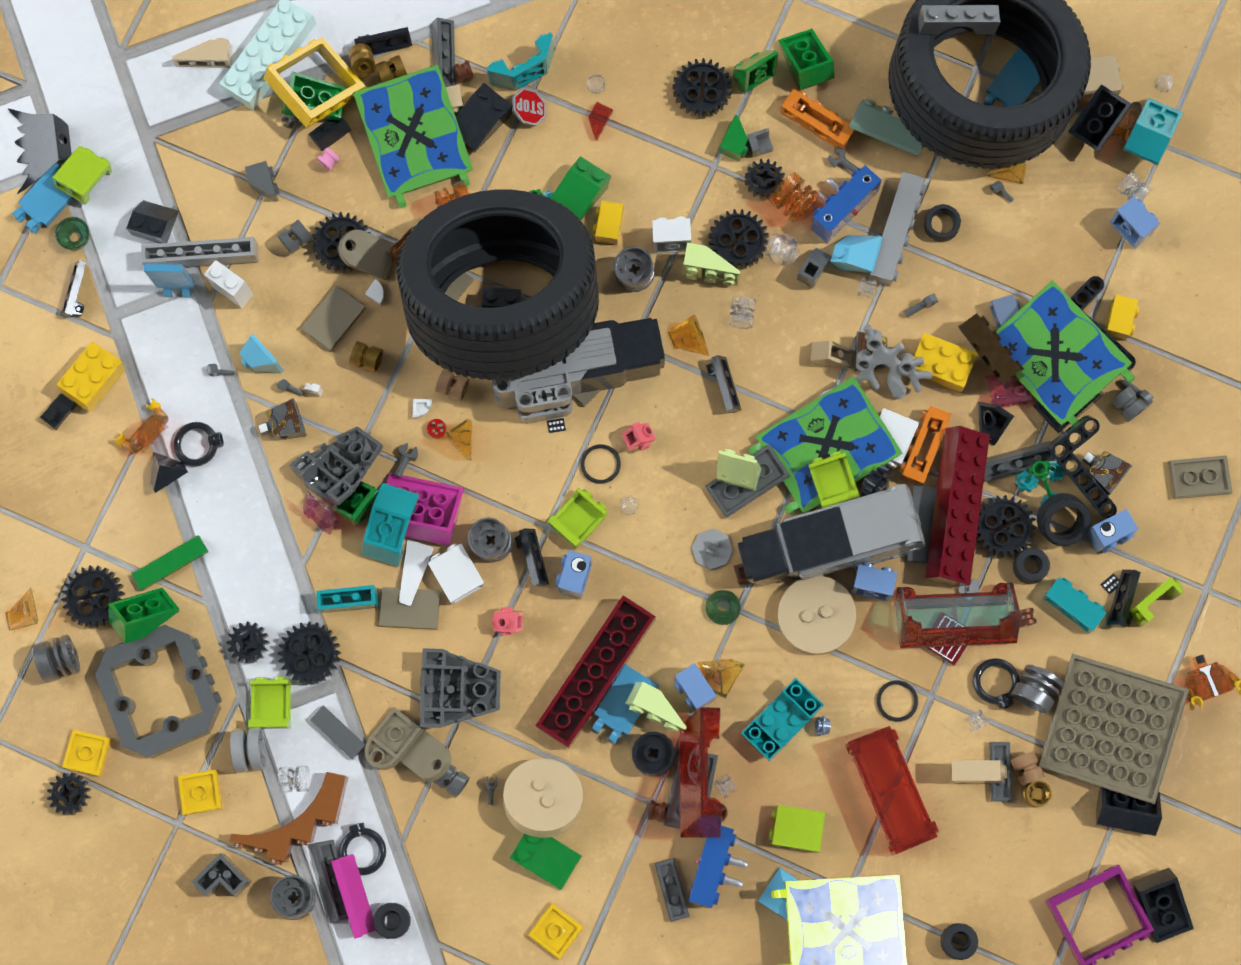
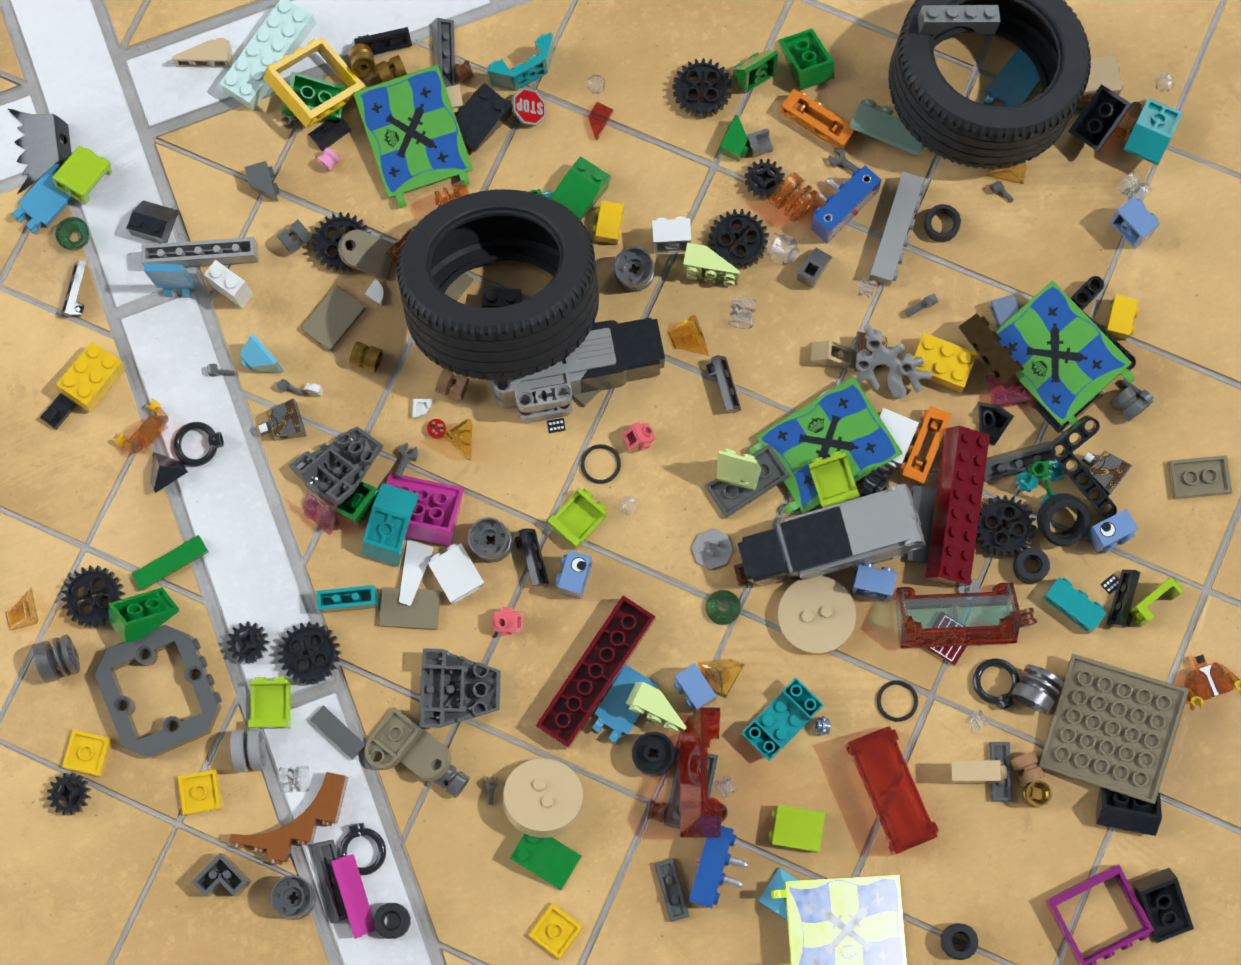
(856, 253): medium azure slope -> none

